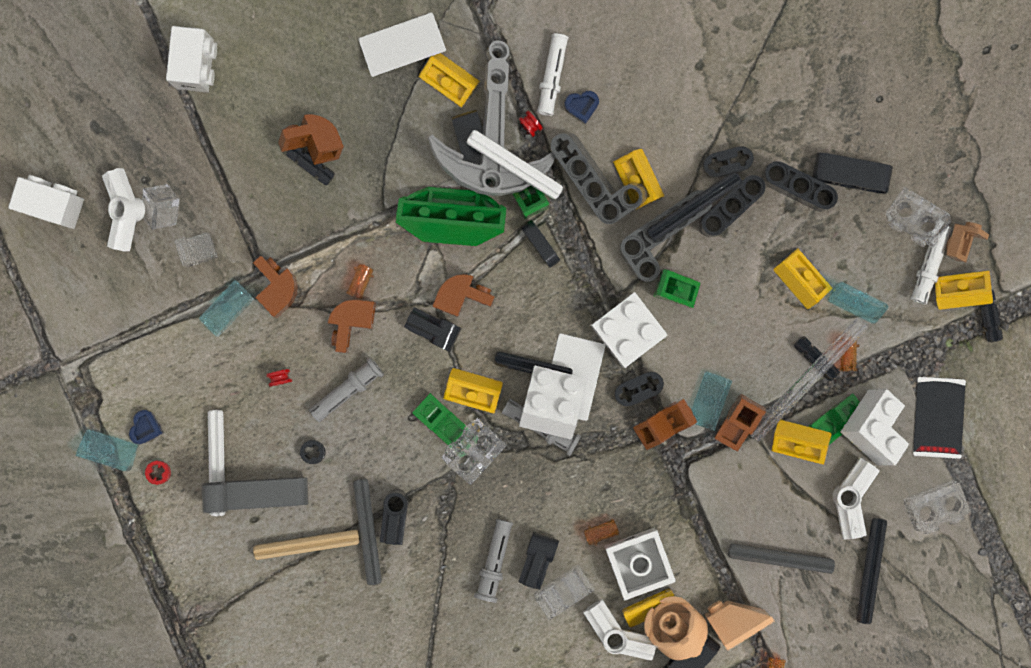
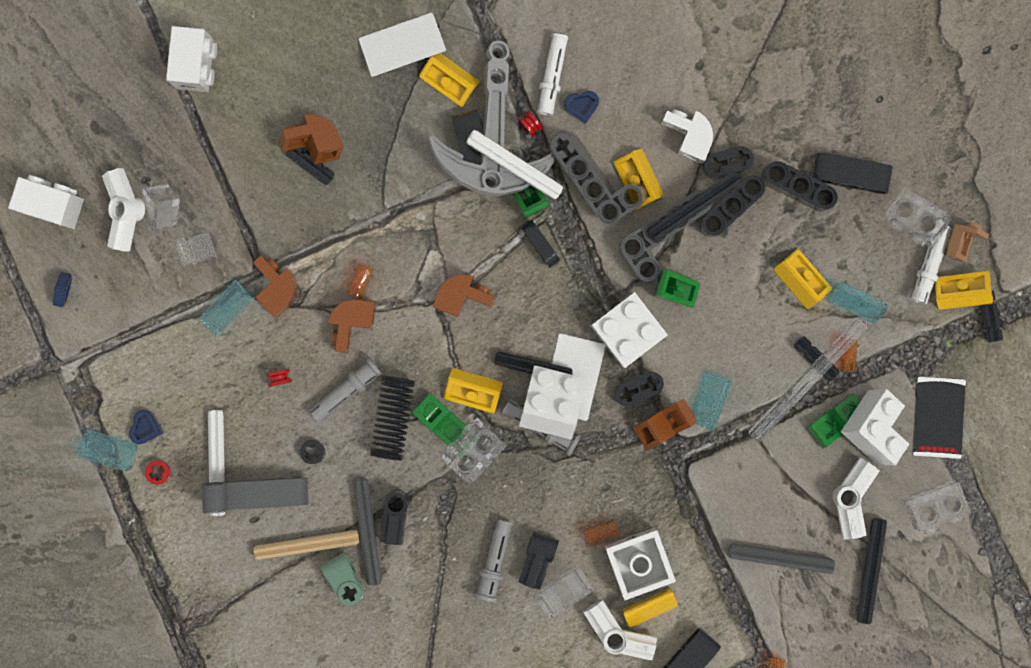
(62, 289): none -> dark blue tile
(340, 574): none -> sand green piece
(398, 383): none -> black piece
(436, 331): black piece -> none
(451, 216): green wedge -> none
(676, 628): light nougat brick -> none
(697, 134): none -> white brick
(736, 621): light nougat slope -> none
(741, 420): dark orange brick -> none
(801, 442): yellow slope -> none

